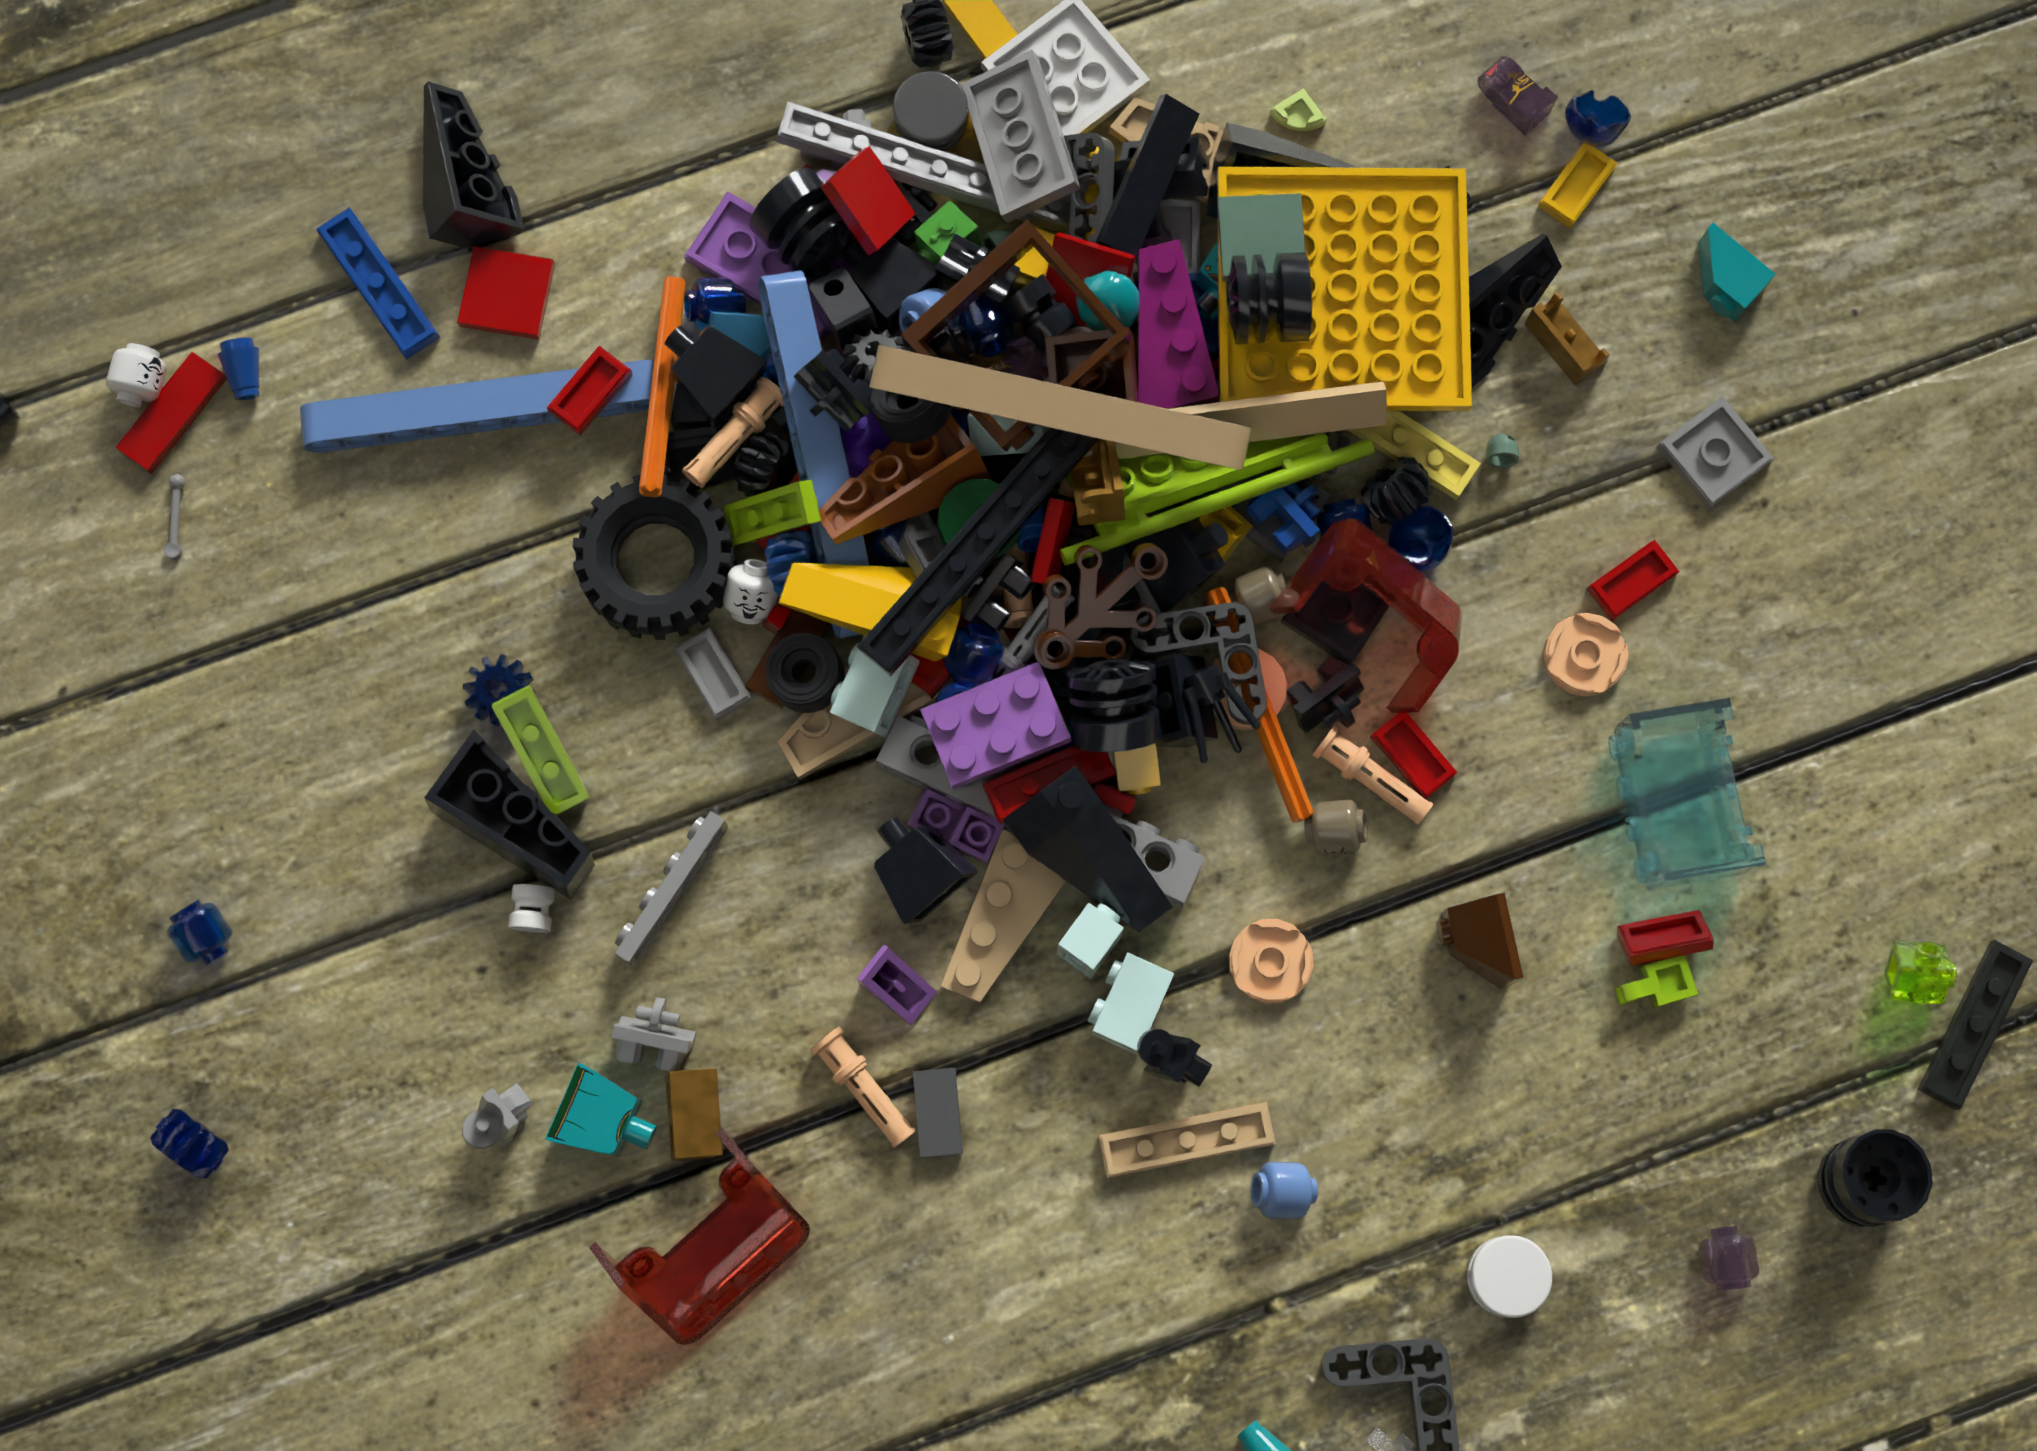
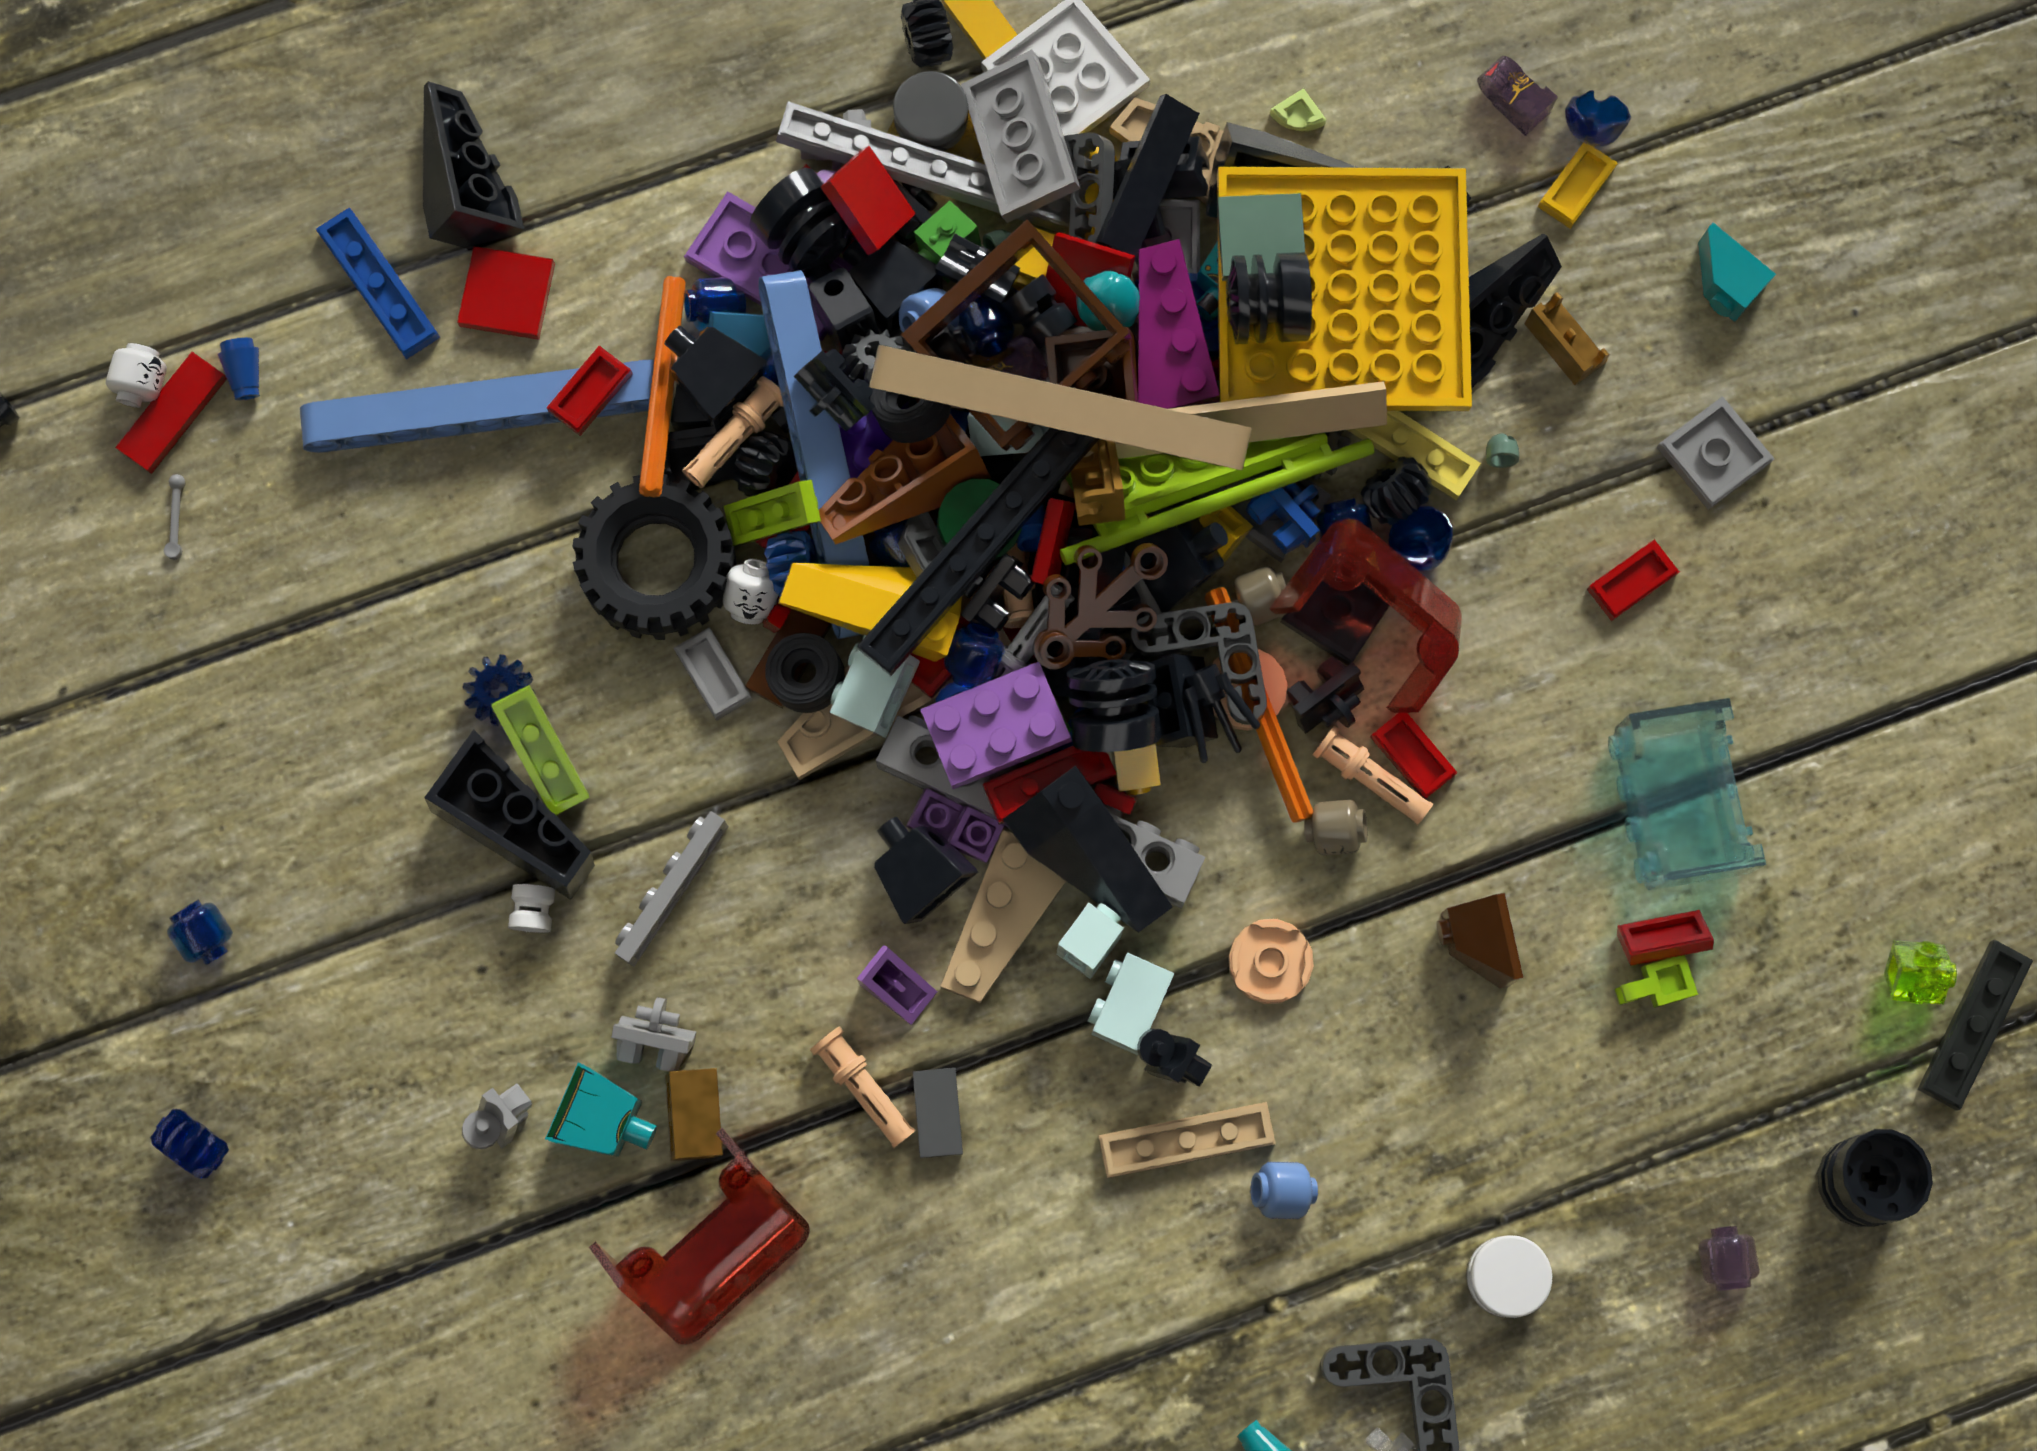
(1585, 654): light nougat tile -> none

